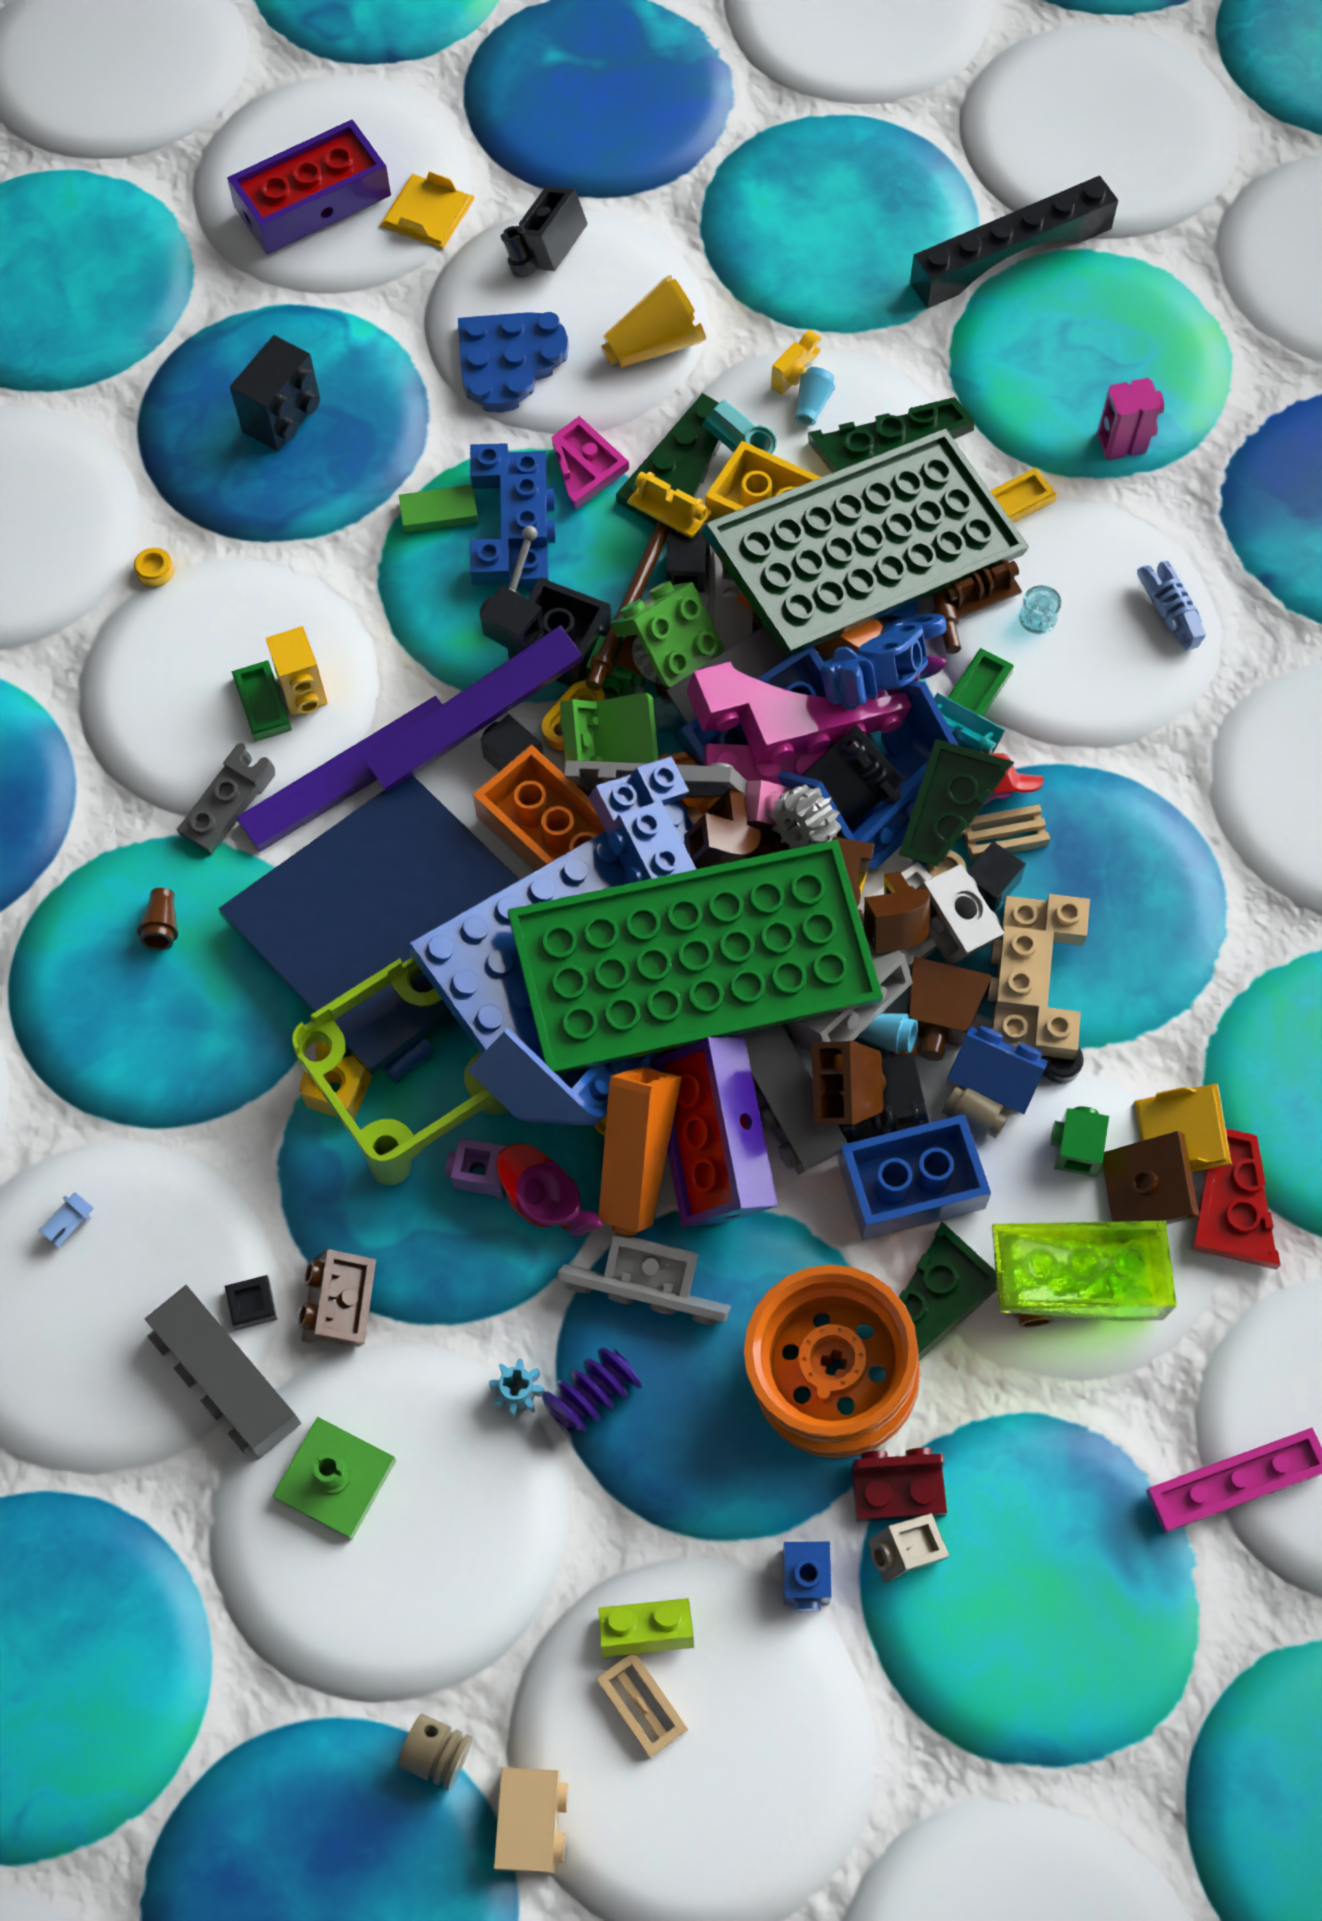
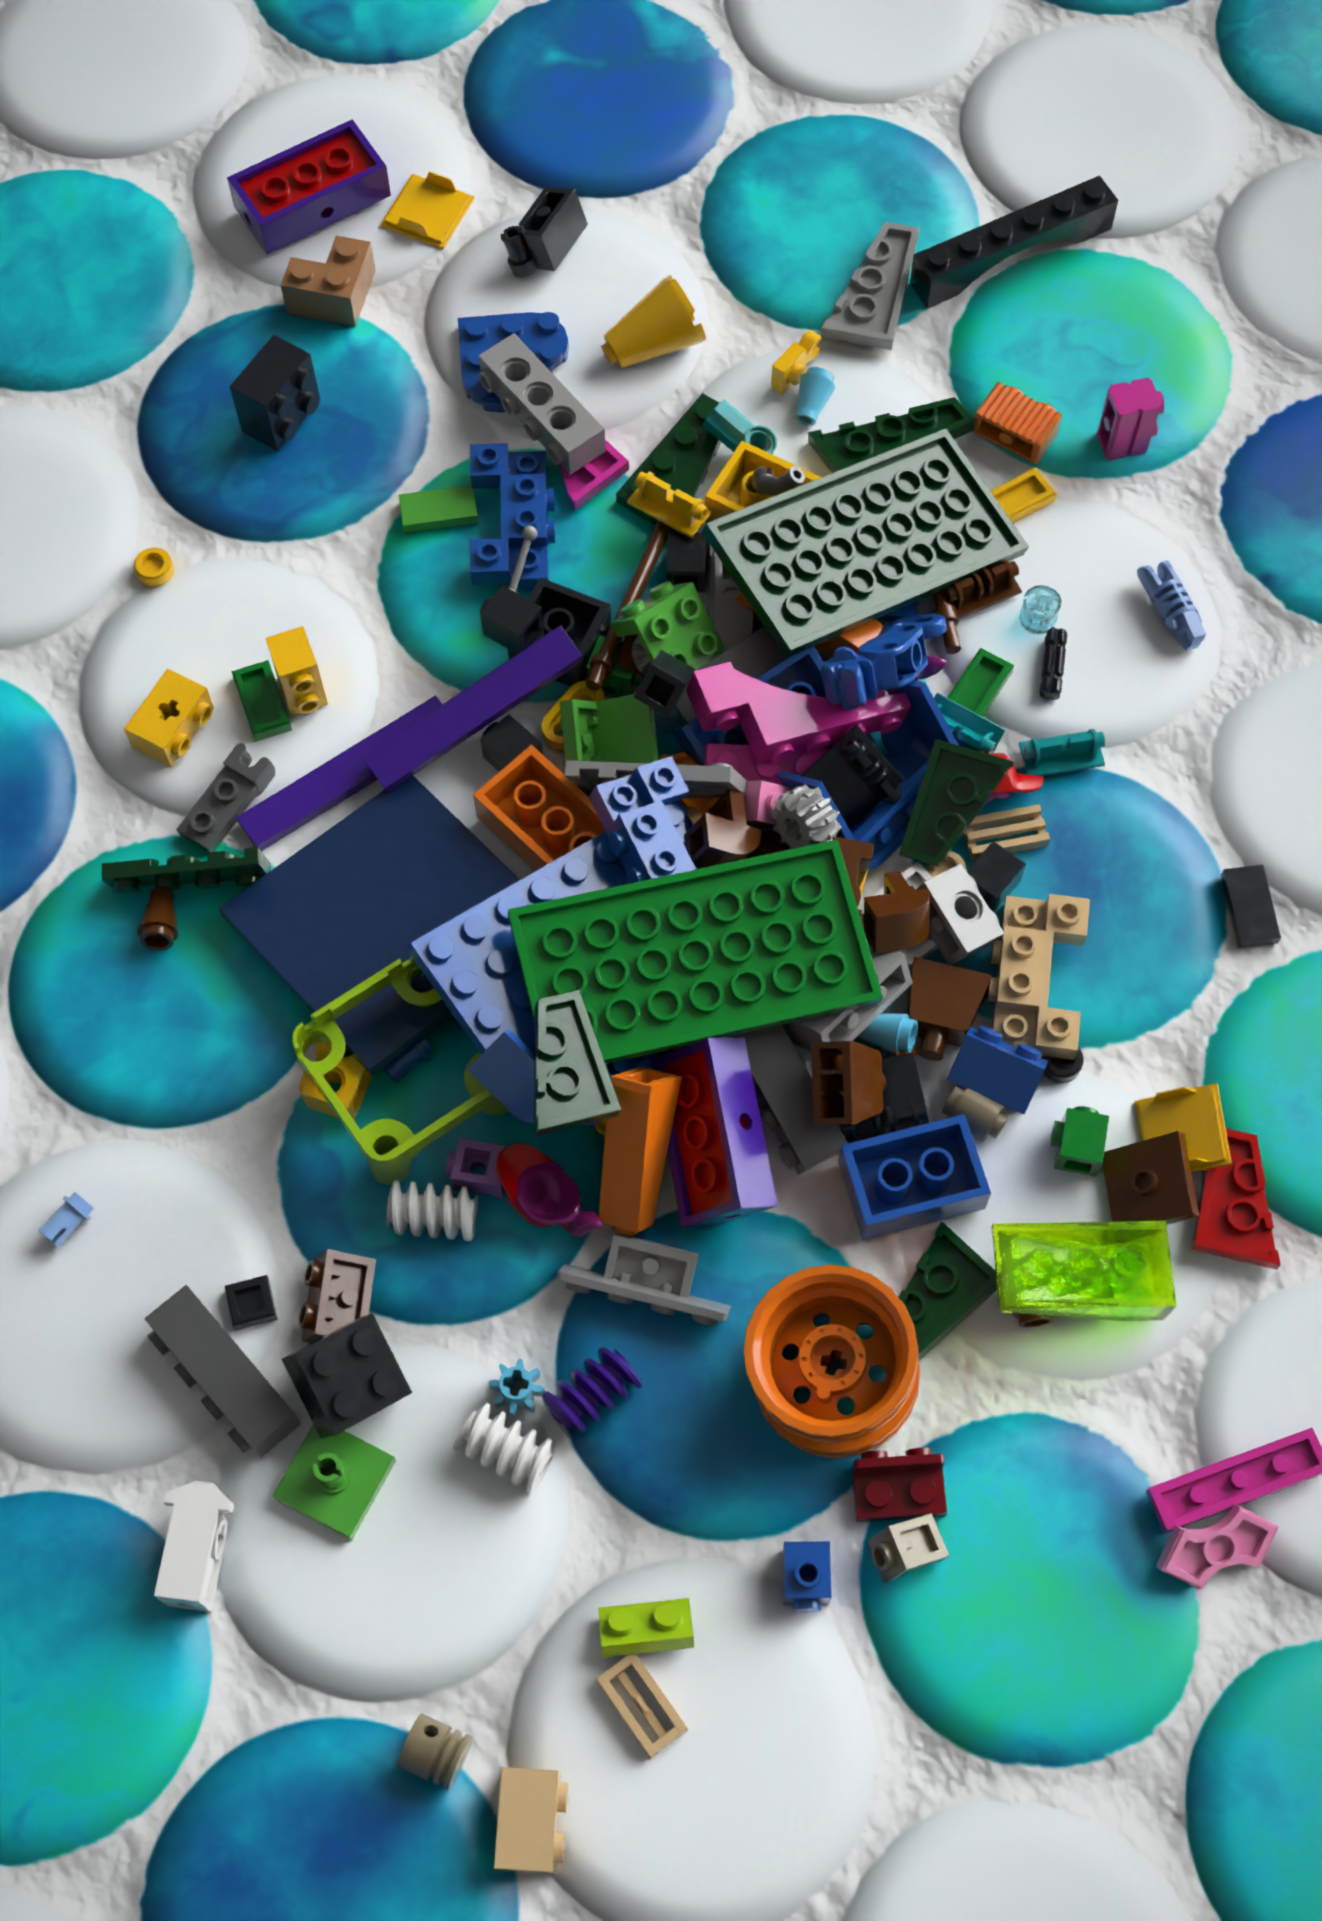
(169, 718): none -> yellow brick
(182, 869): none -> dark green wing
(193, 1546): none -> white piece
(331, 289): none -> medium nougat brick
(346, 1376): none -> black brick
(432, 1211): none -> white piece
(506, 1447): none -> white piece
(541, 404): none -> light grey brick
(568, 1067): none -> wing
(664, 683): none -> black brick
(767, 484): none -> dark grey arm
(876, 290): none -> light grey wing
(1017, 422): none -> orange brick
(1053, 663): none -> black axle
(1063, 753): none -> teal hinge
(1200, 1553): none -> bright pink tile
(1250, 906): none -> black tile

